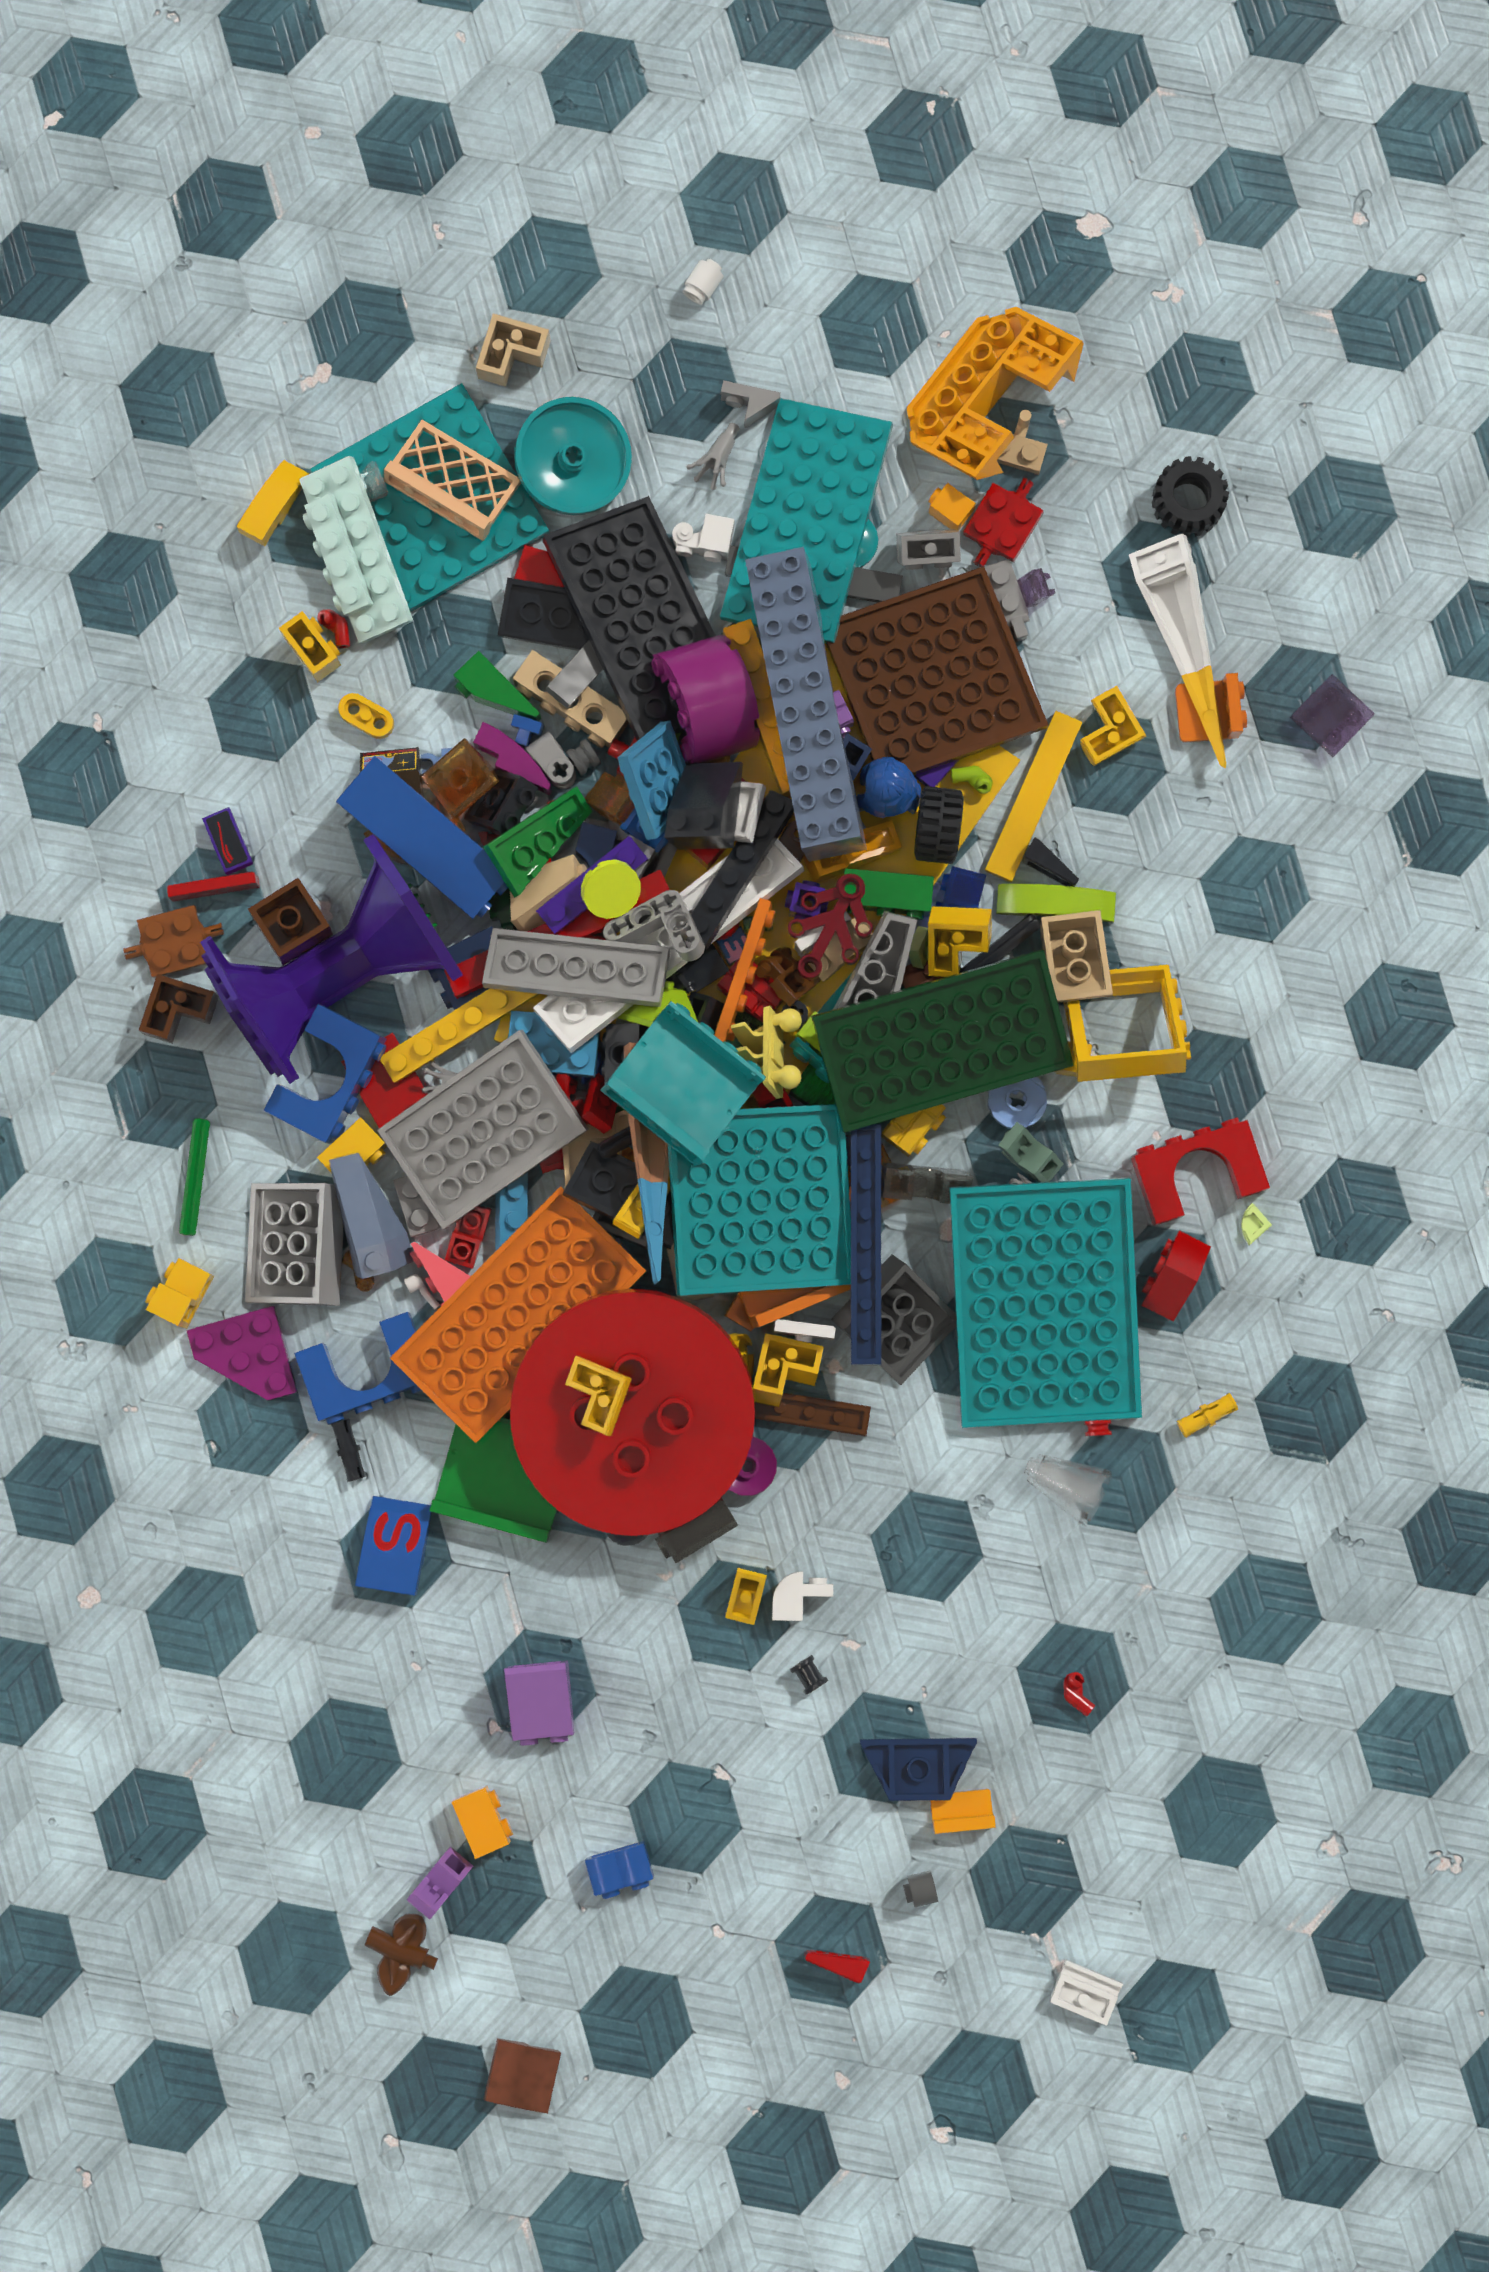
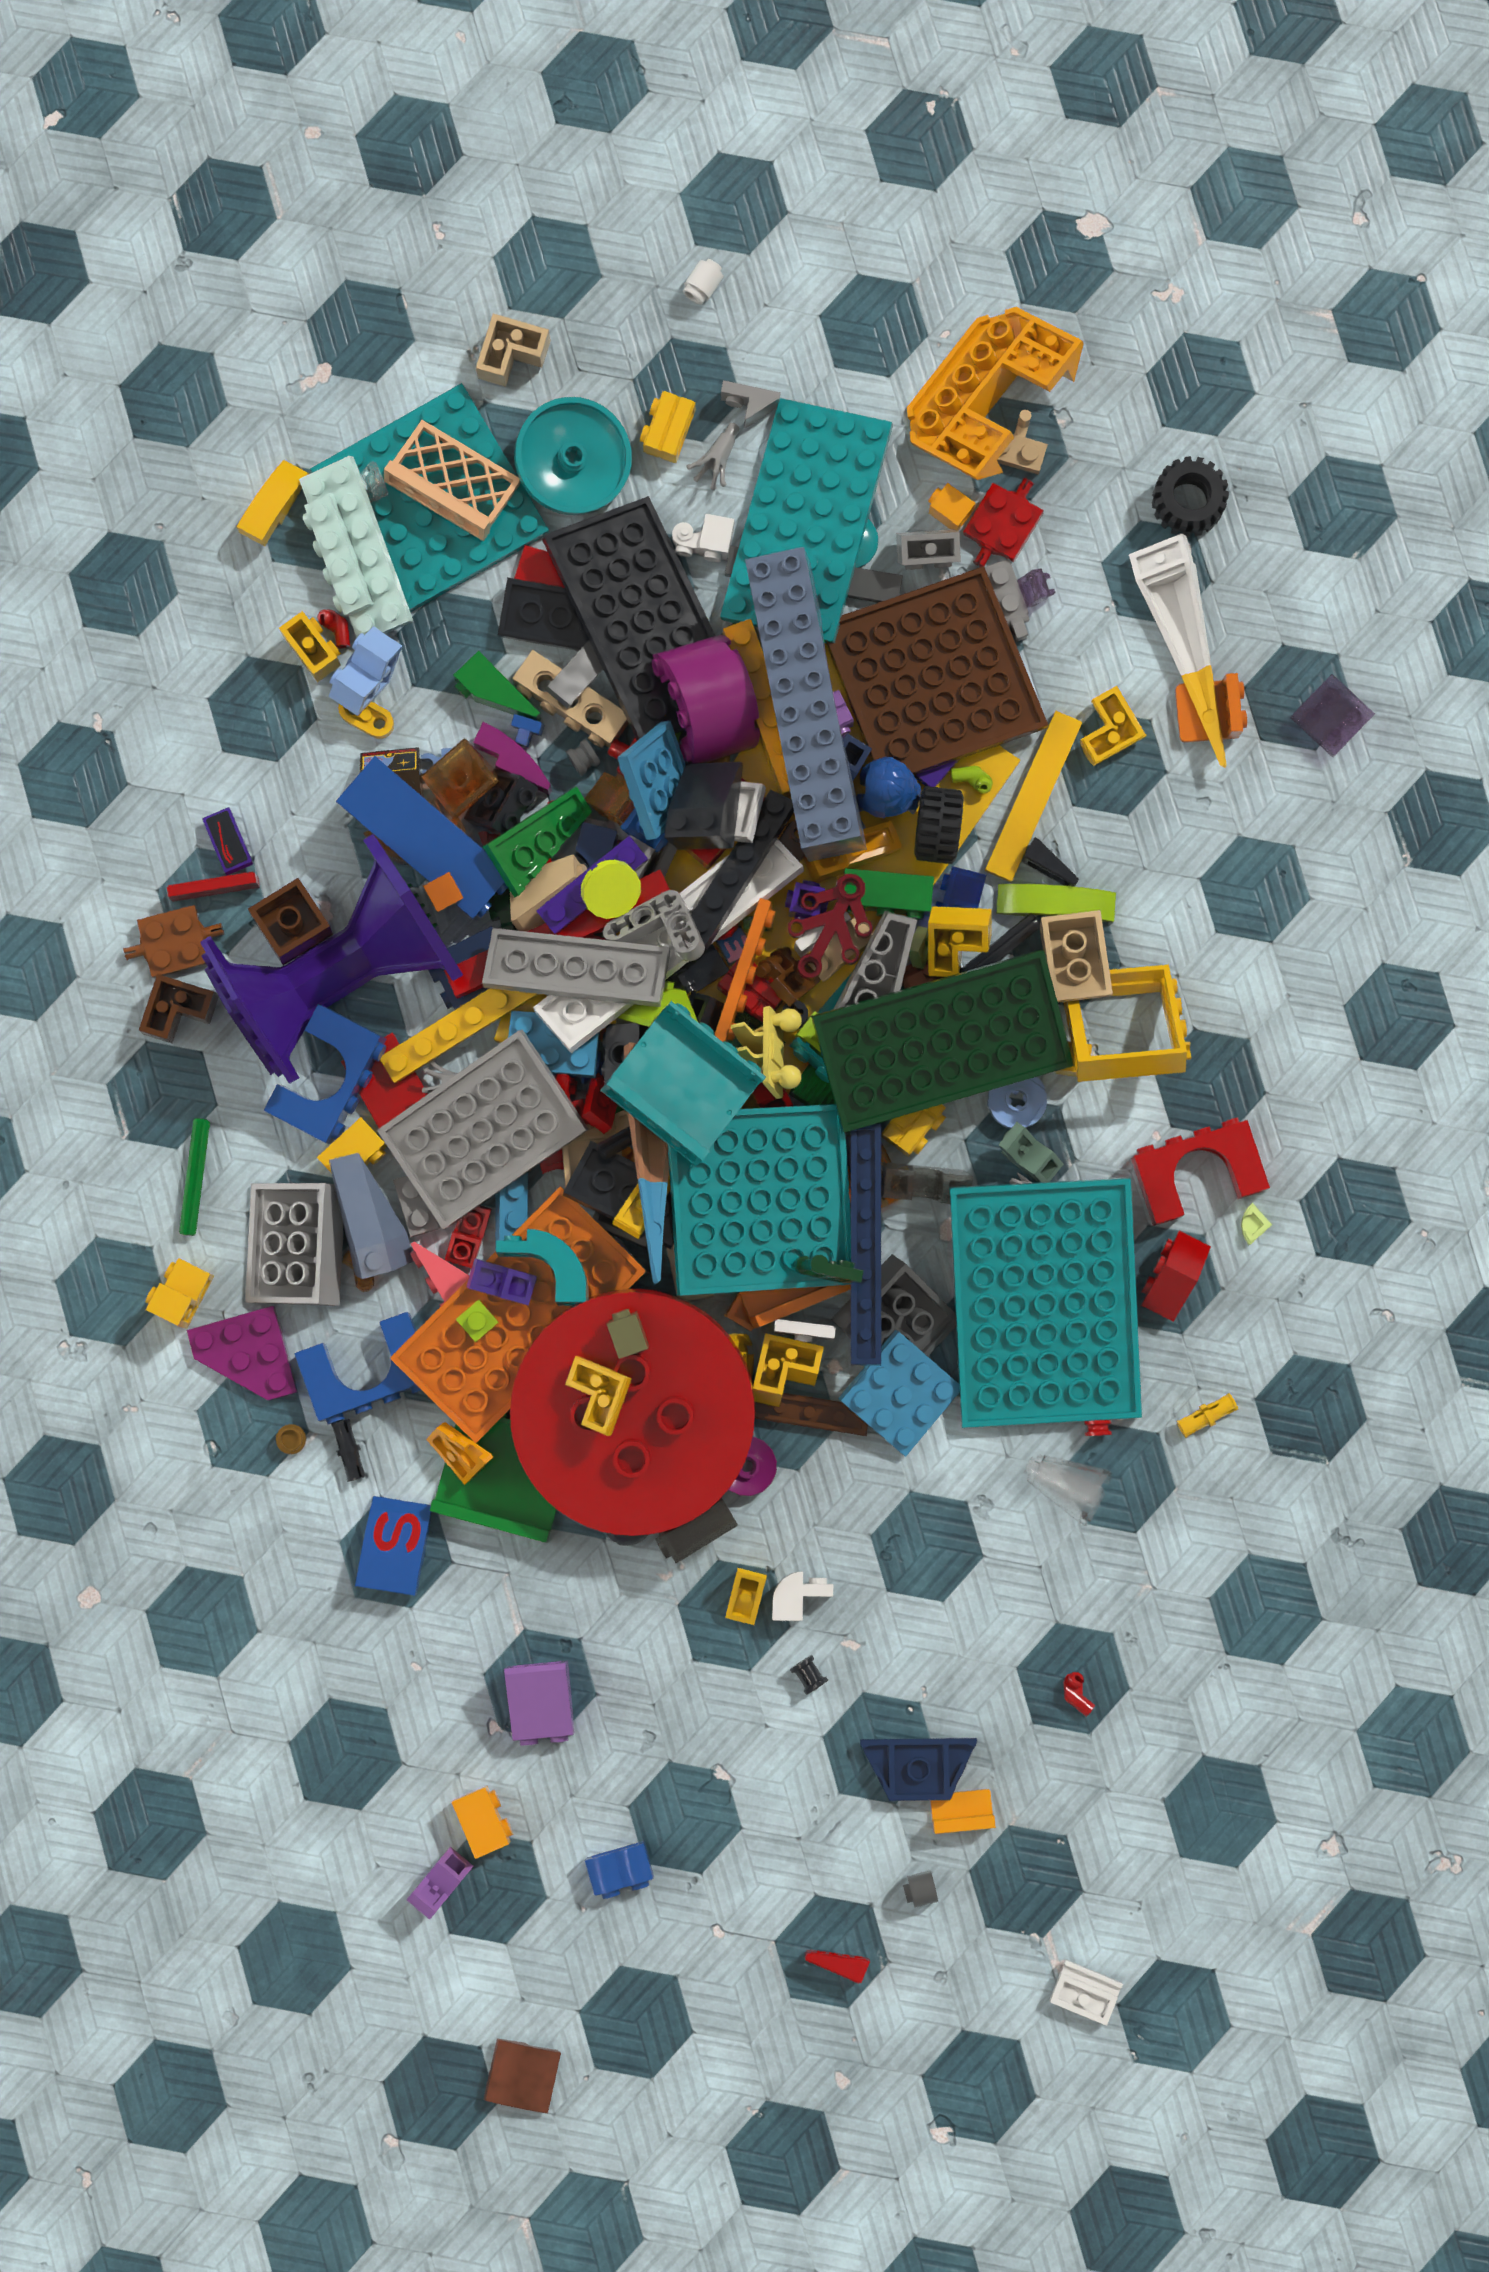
(291, 1439): none -> pearl gold plate
(366, 671): none -> light blue brick
(400, 1951): reddish brown plant -> none
(416, 1283): white hand -> none
(443, 892): none -> orange tile
(459, 1452): none -> light orange wing
(477, 1320): none -> lime plate
(501, 1281): none -> dark purple slope
(550, 758): light grey piece -> none
(568, 1271): none -> teal arch
(627, 1333): none -> olive brick
(668, 426): none -> yellow brick
(836, 1271): none -> dark green plate
(902, 1394): none -> dark azure plate

